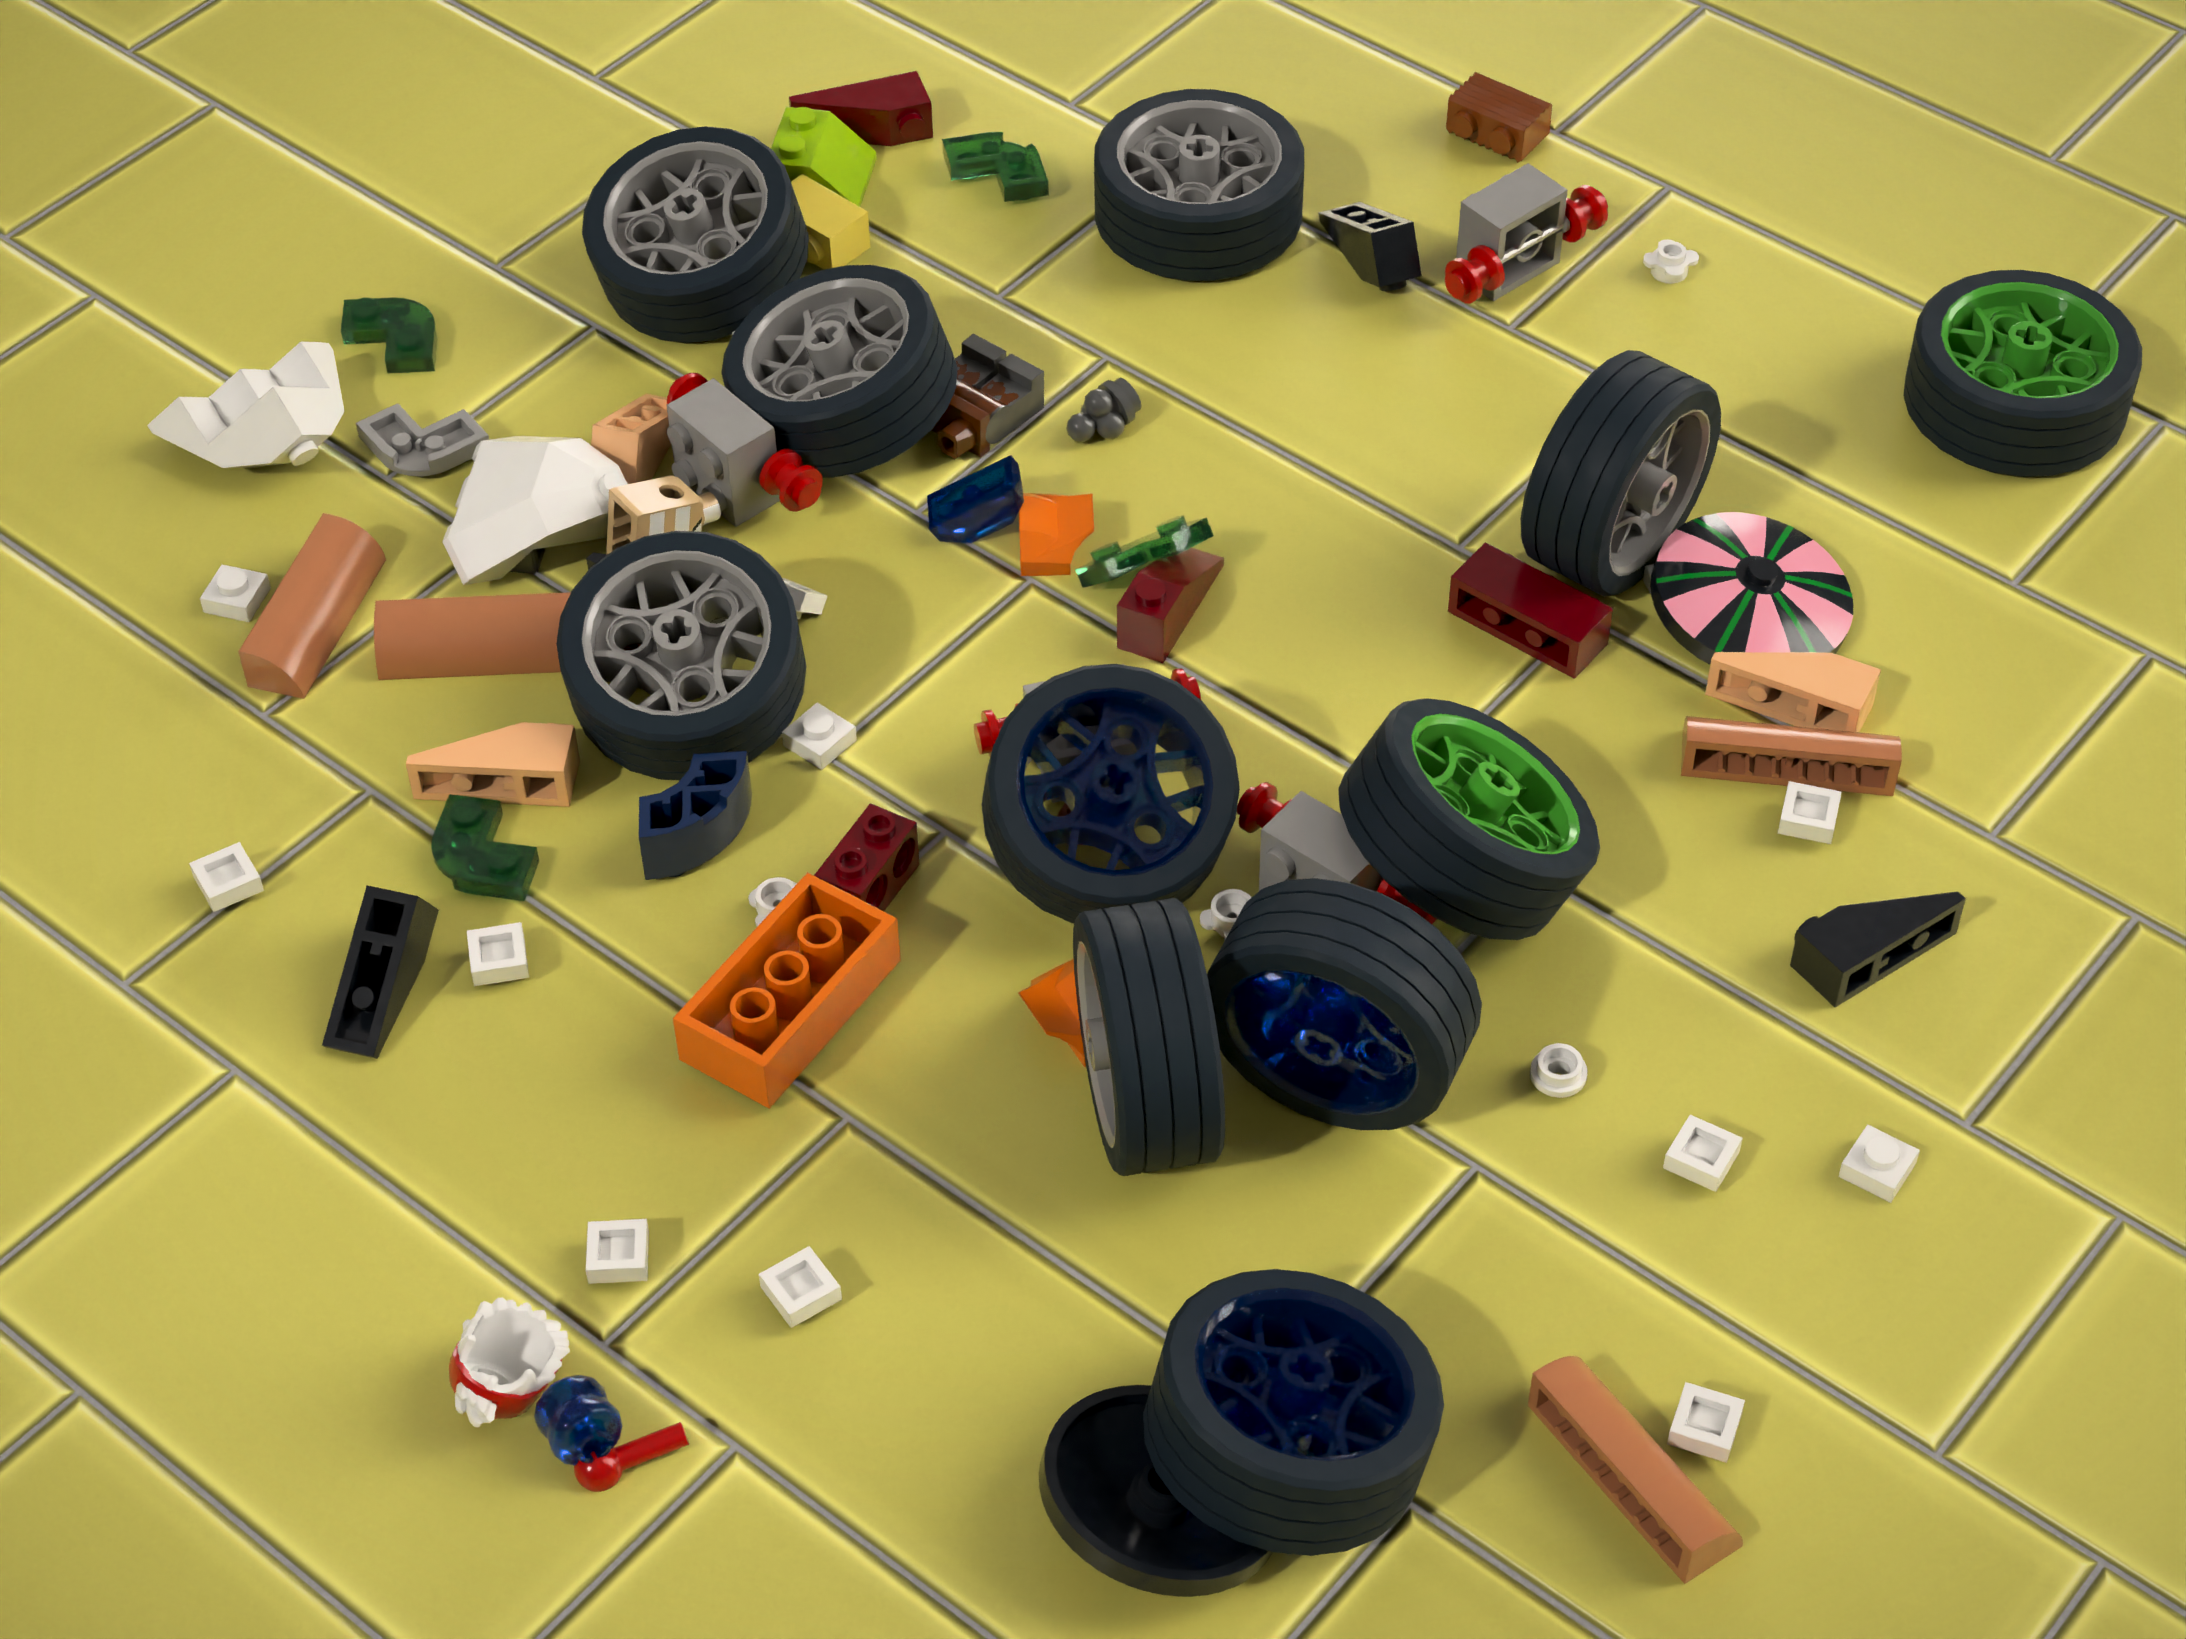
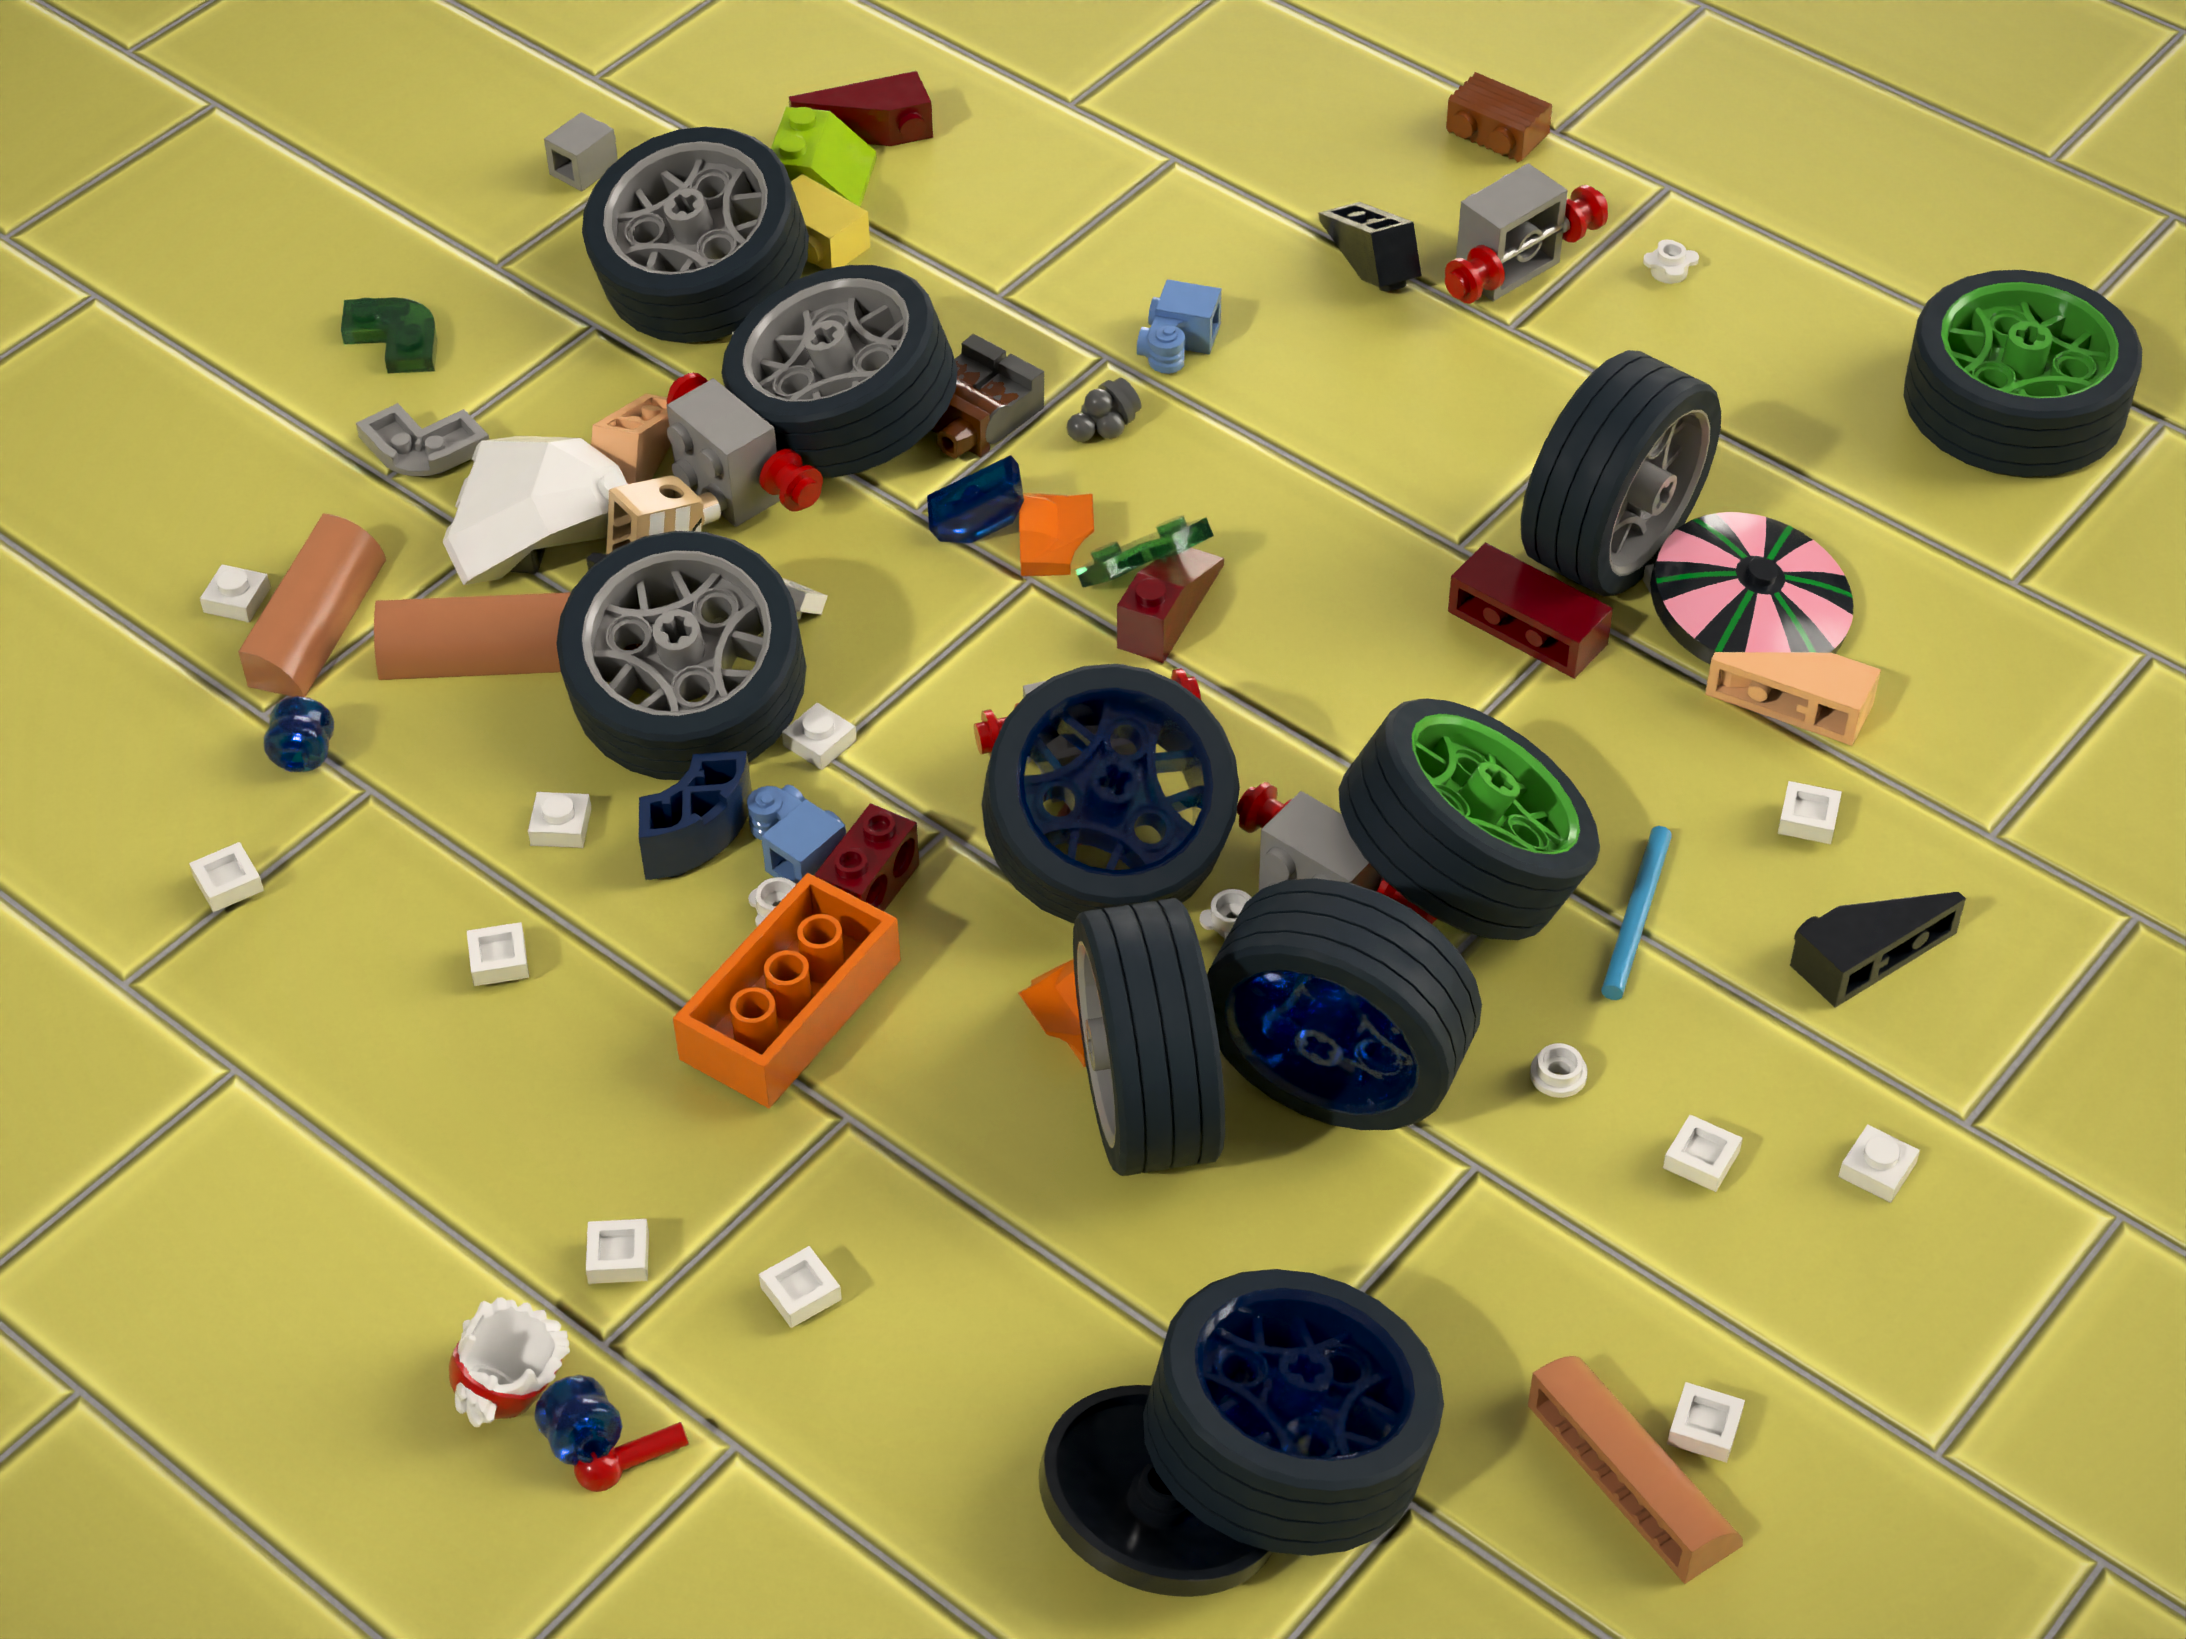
(261, 413): white brick -> none
(298, 734): none -> piece
(379, 970): black slope -> none
(471, 858): clear green plate -> none
(507, 765): light nougat slope -> none
(559, 819): none -> white plate
(581, 151): none -> light grey brick
(792, 831): none -> medium blue brick
(984, 154): clear green plate -> none
(1180, 320): none -> medium blue brick
(1198, 184): black wheel -> none
(1636, 913): none -> dark azure bar
(1790, 753): nougat brick -> none

